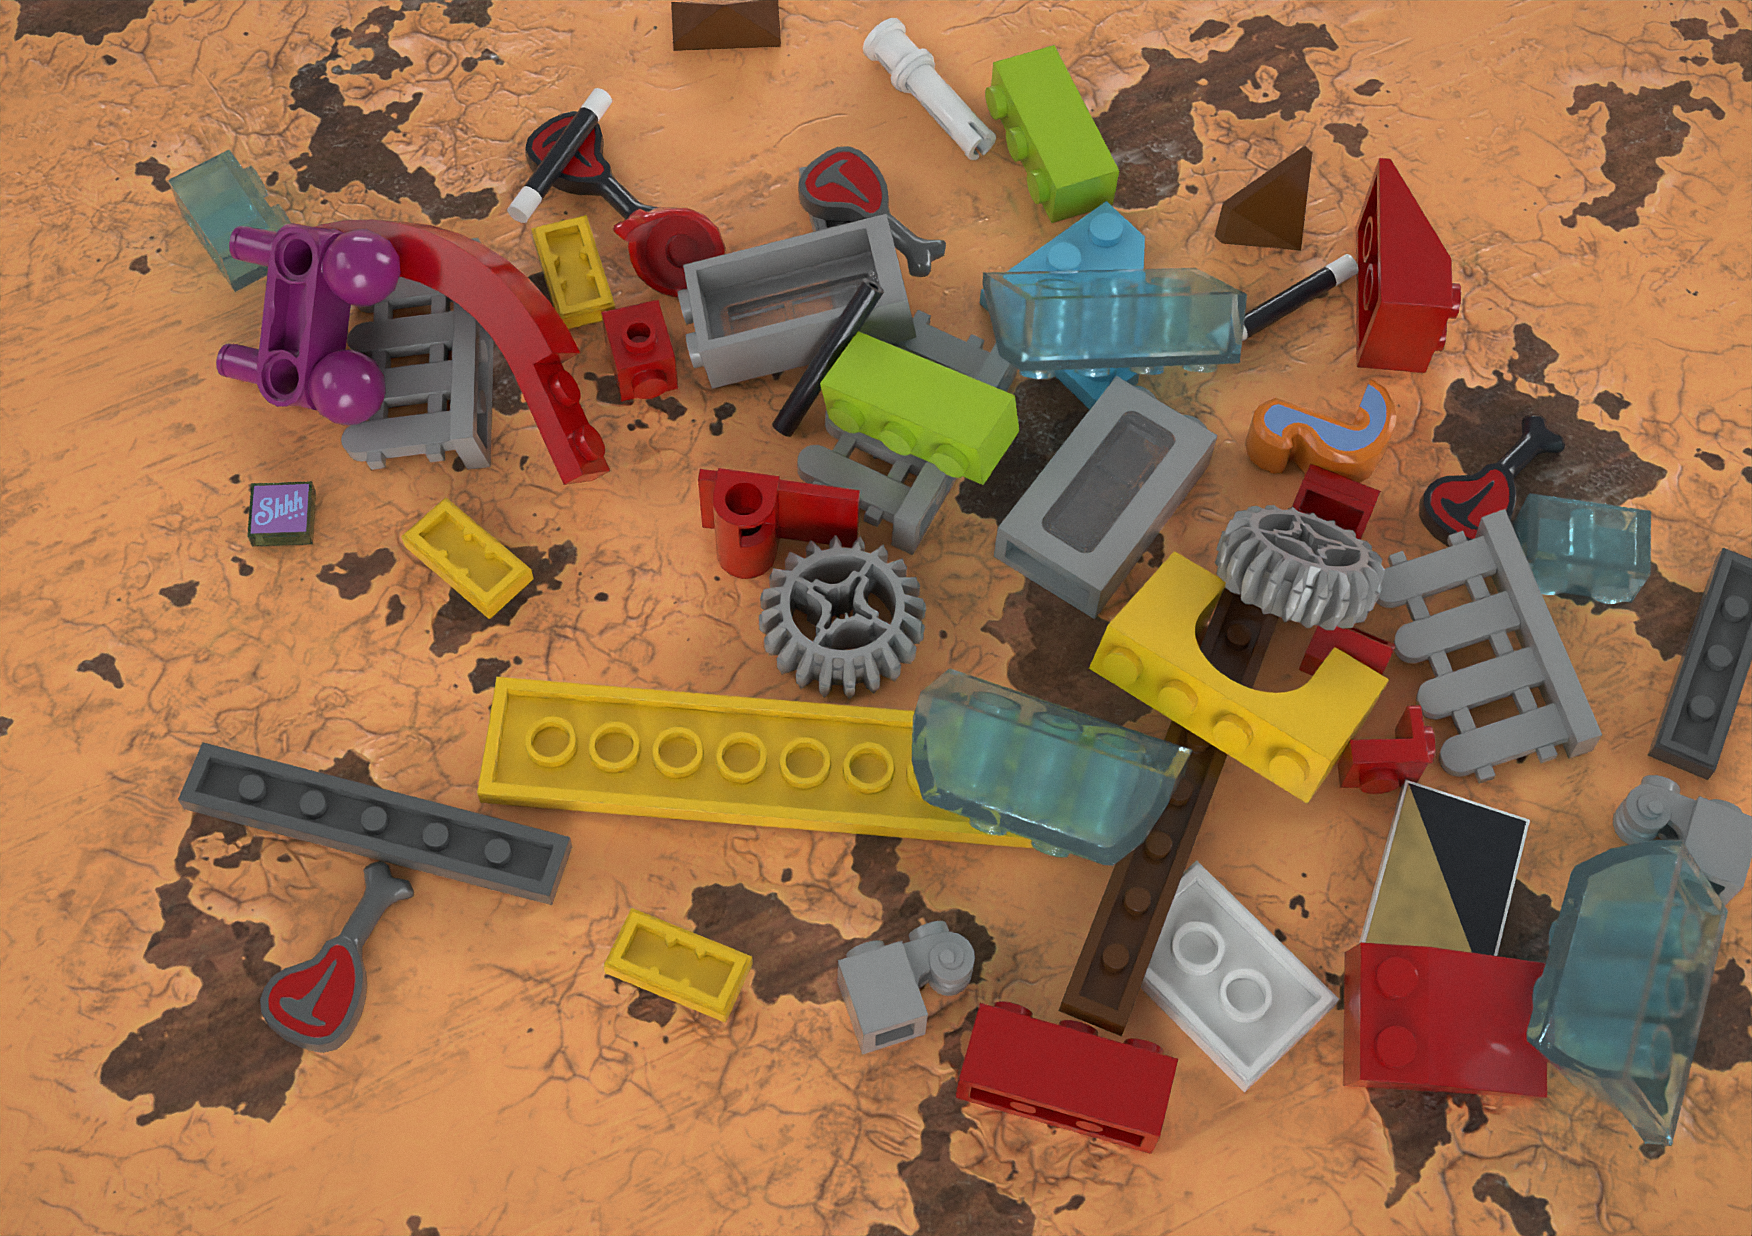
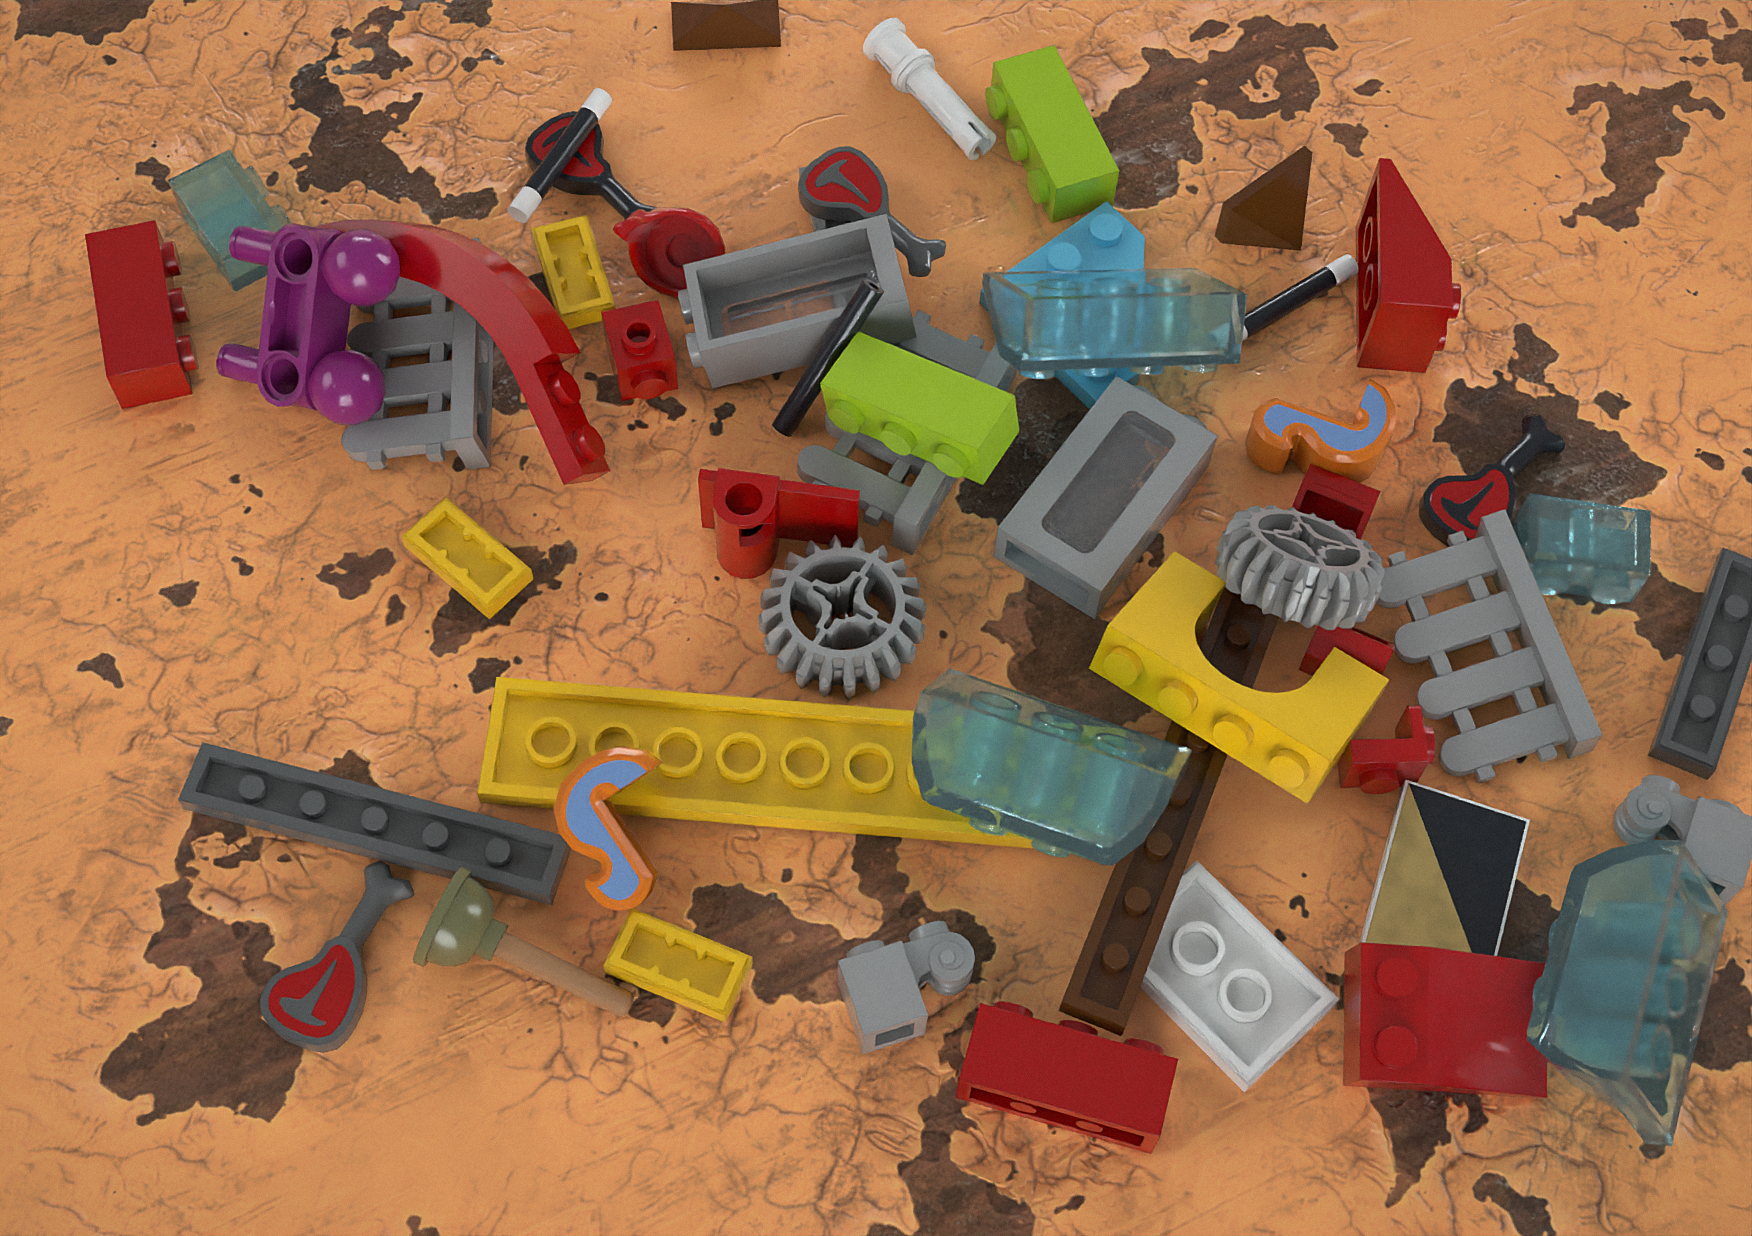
(141, 314): none -> red brick
(281, 513): tile -> none
(466, 927): none -> piece
(597, 830): none -> animal

